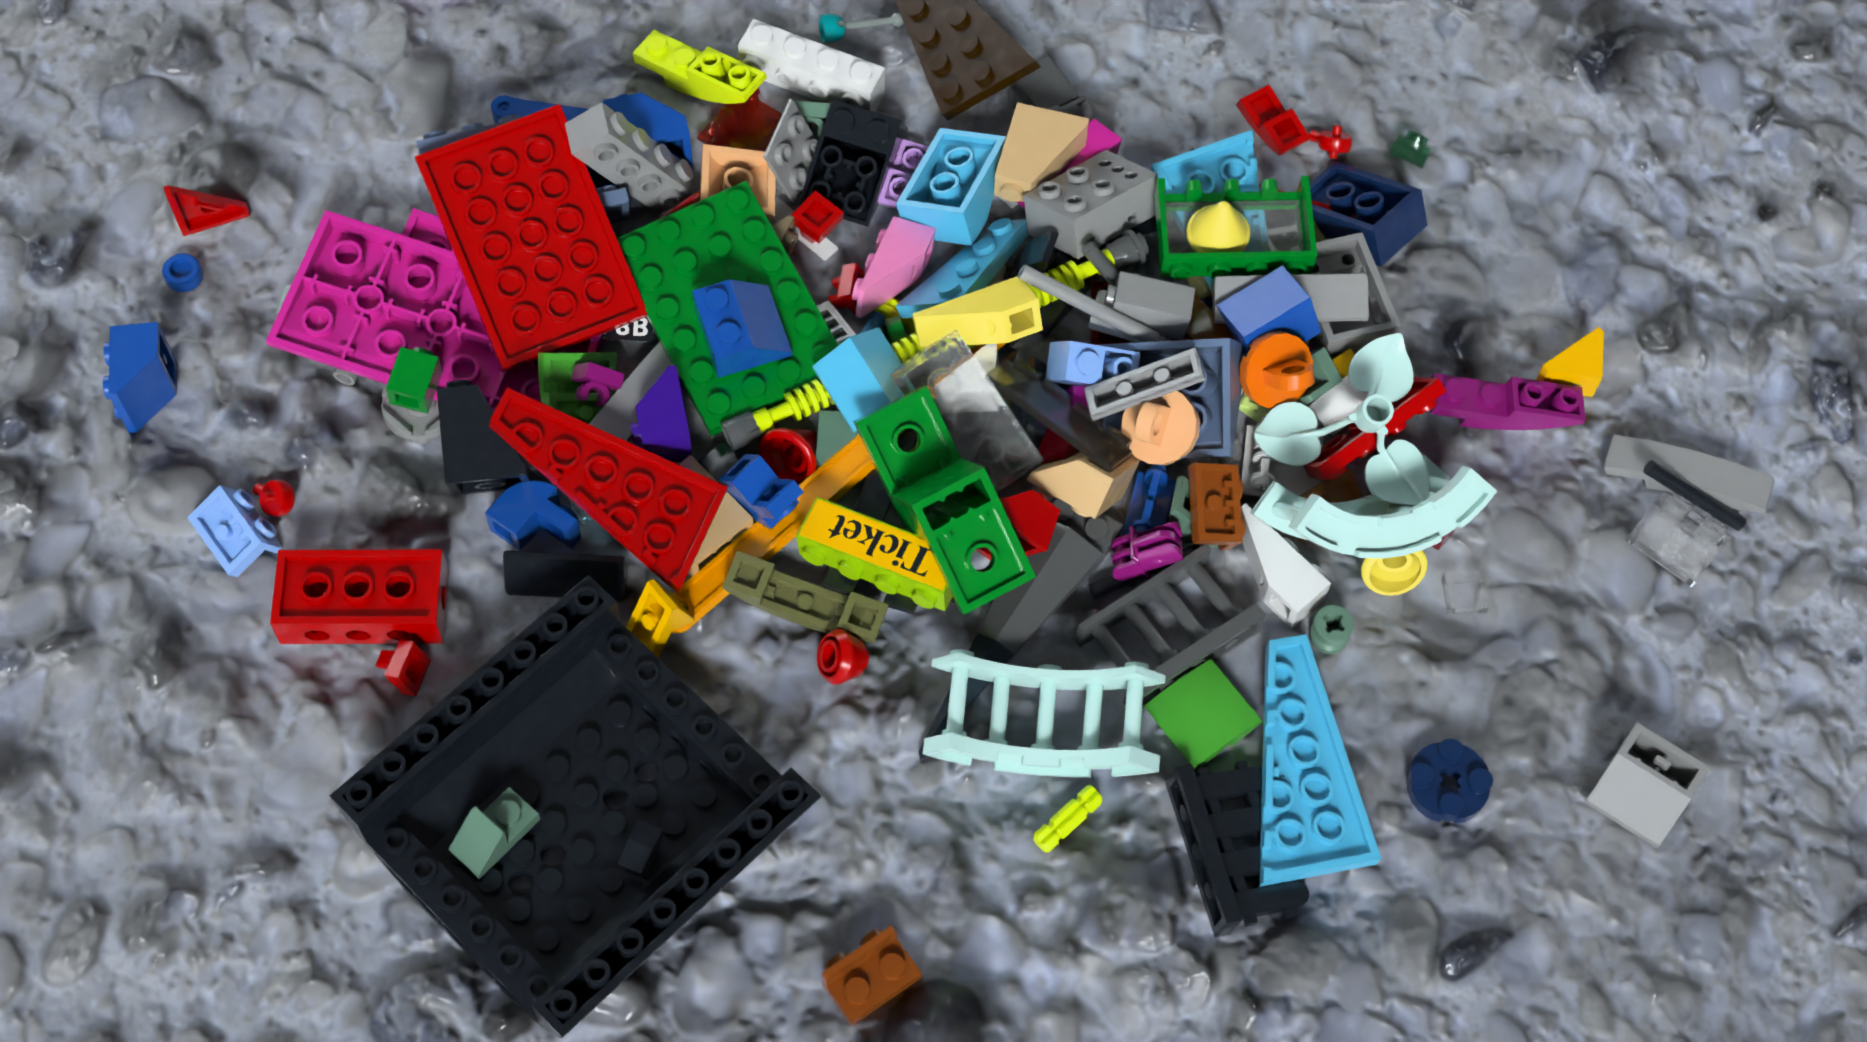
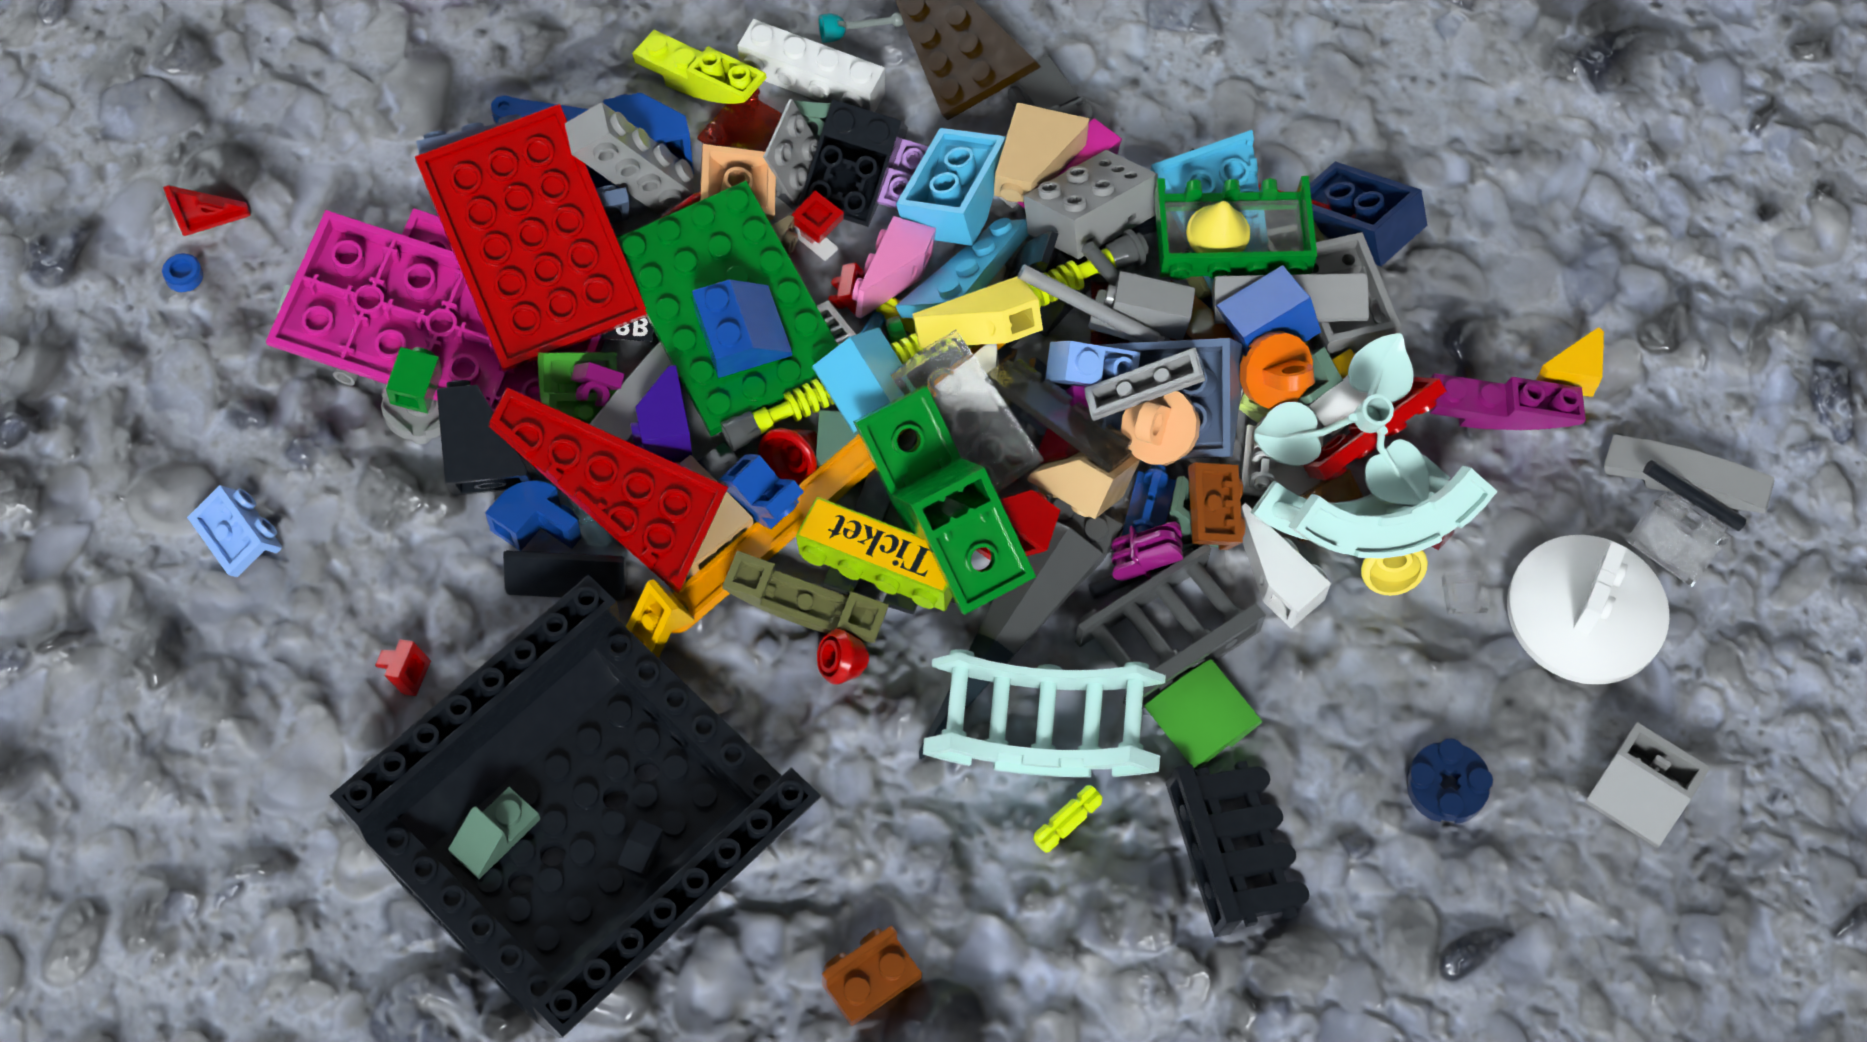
(140, 373): blue slope -> none
(275, 497): red piece -> none
(360, 596): red brick -> none
(1271, 122): red slope -> none
(1309, 793): medium azure wing -> none
(1332, 141): red piece -> none
(1335, 638): sand green wheel -> none
(1412, 148): clear green plate -> none
(1588, 609): none -> white bracket

